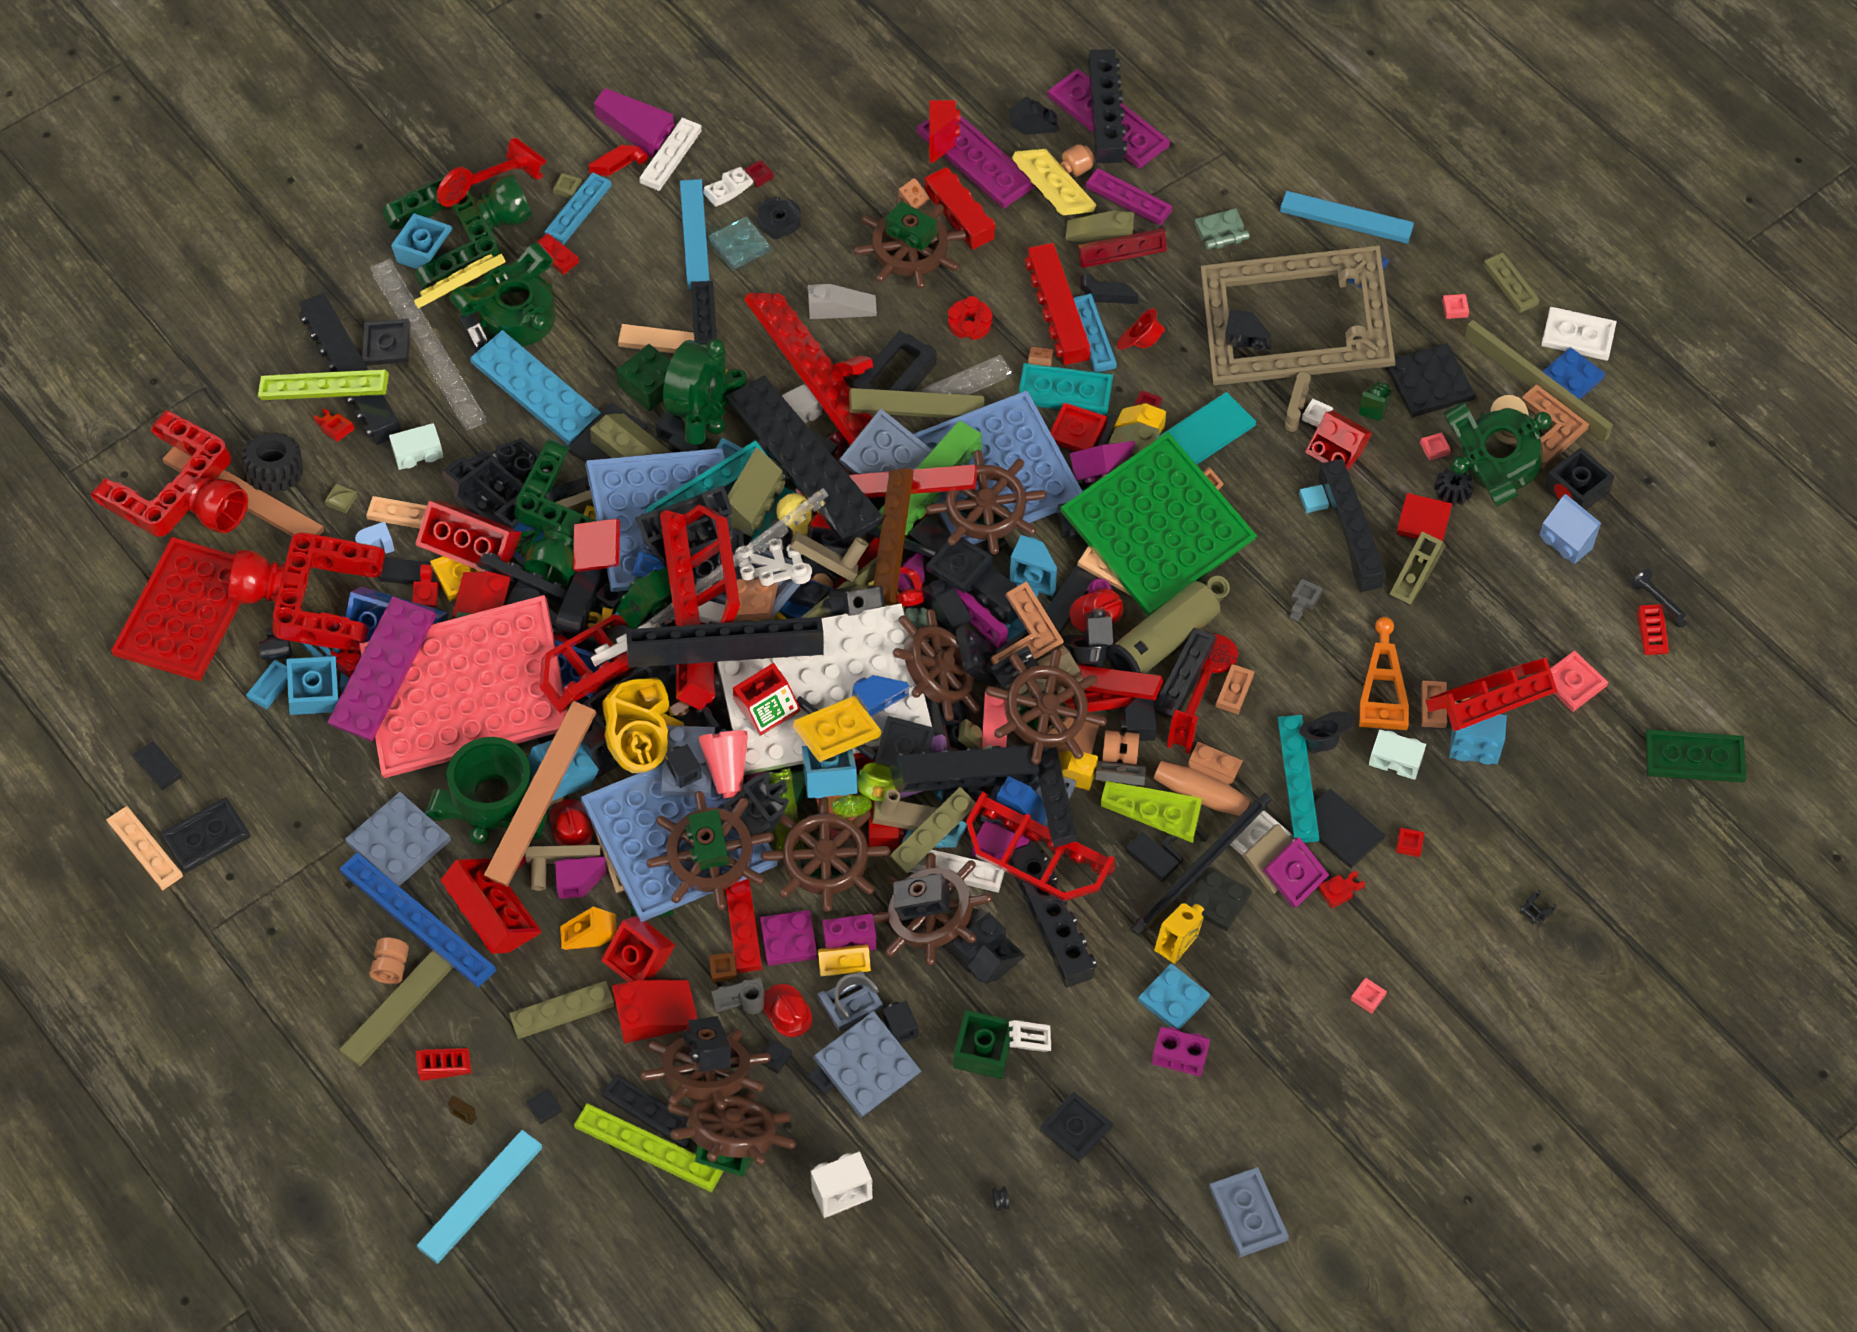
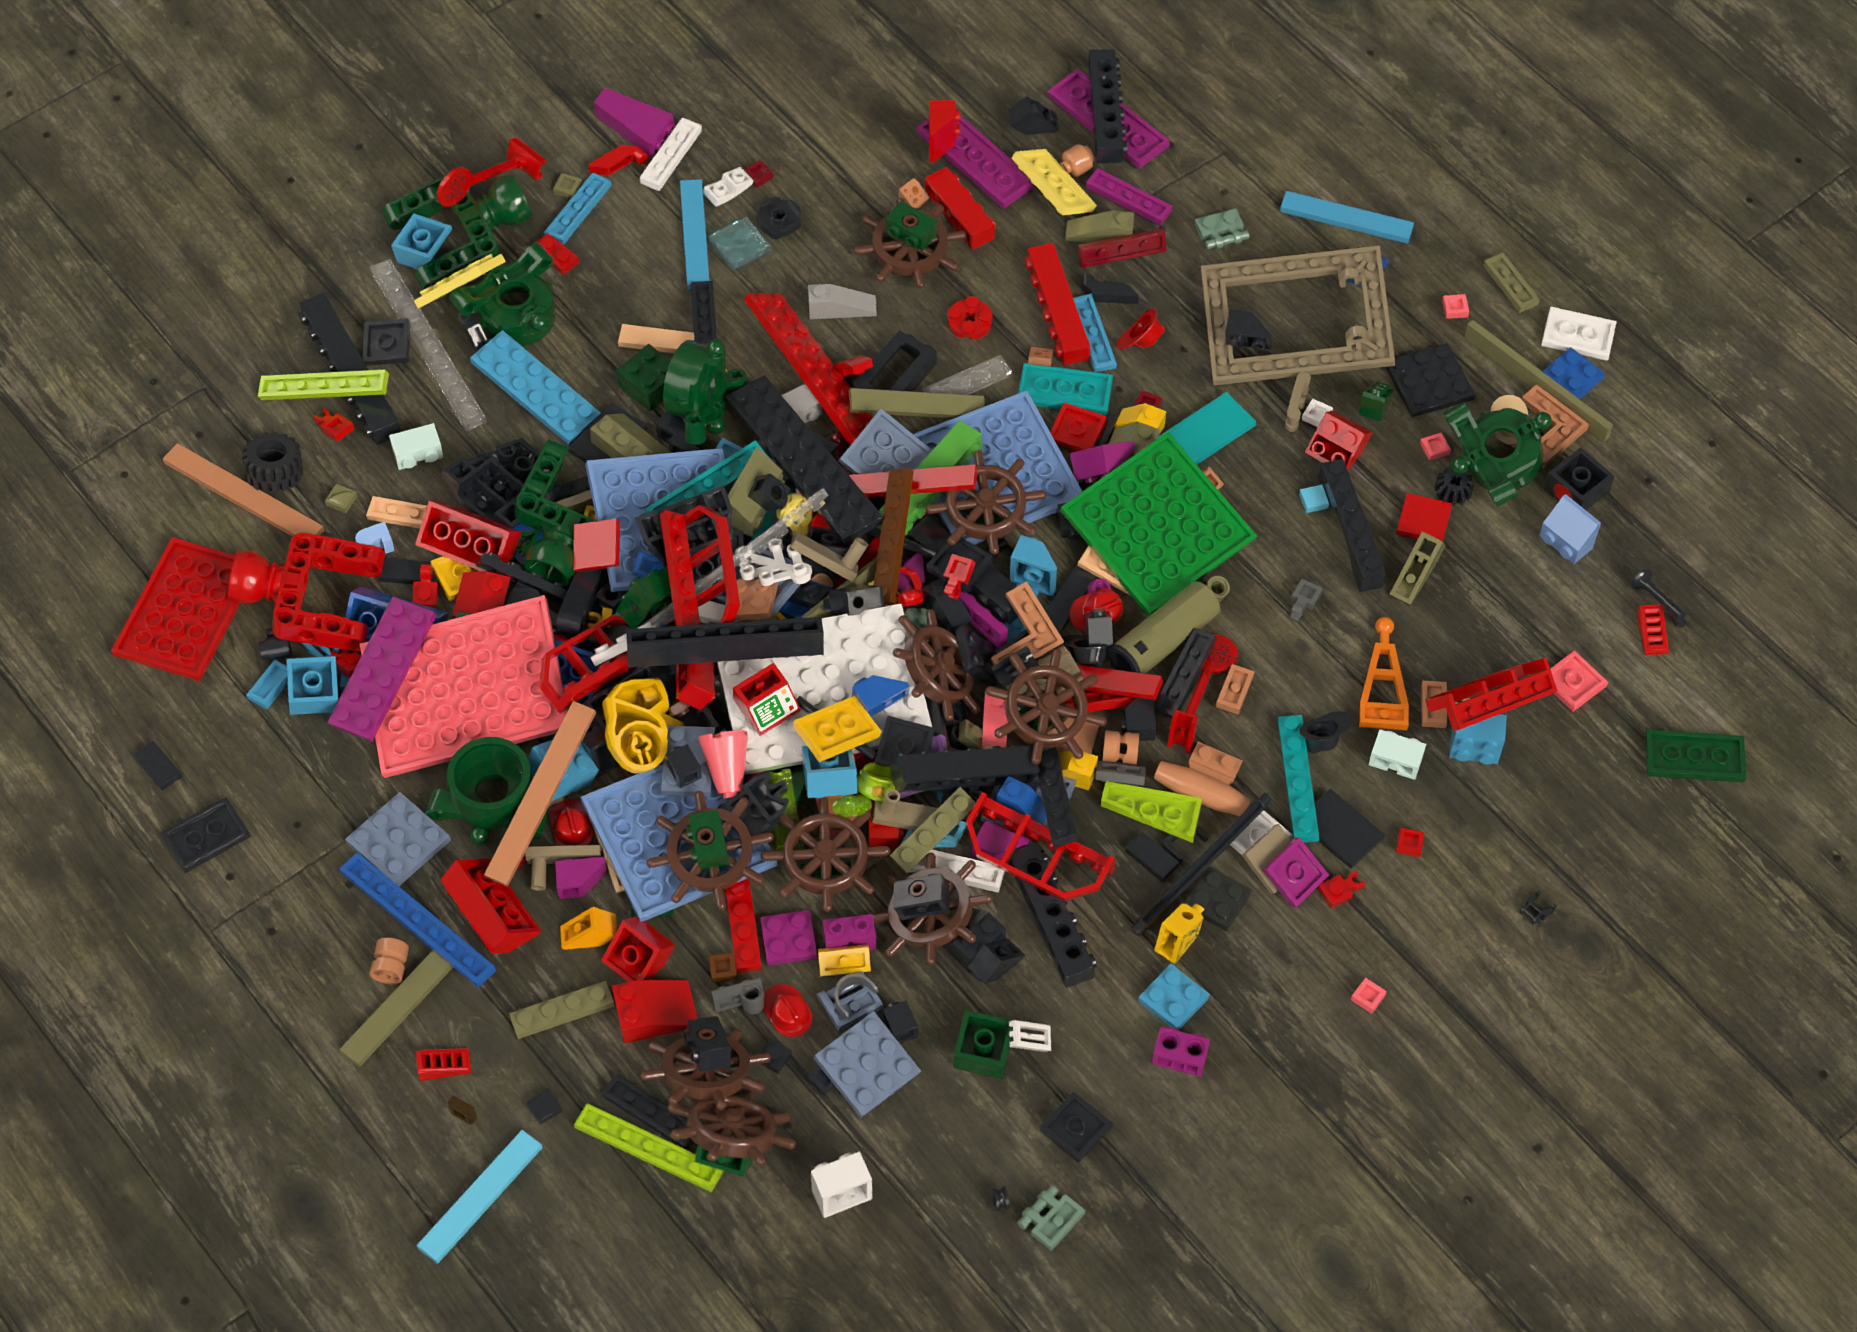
(144, 848): light nougat tile -> none
(216, 503): red piece -> none
(769, 492): none -> black brick
(958, 571): none -> plate
(1058, 1220): none -> sand green plate
(1248, 1212): sand blue plate -> none

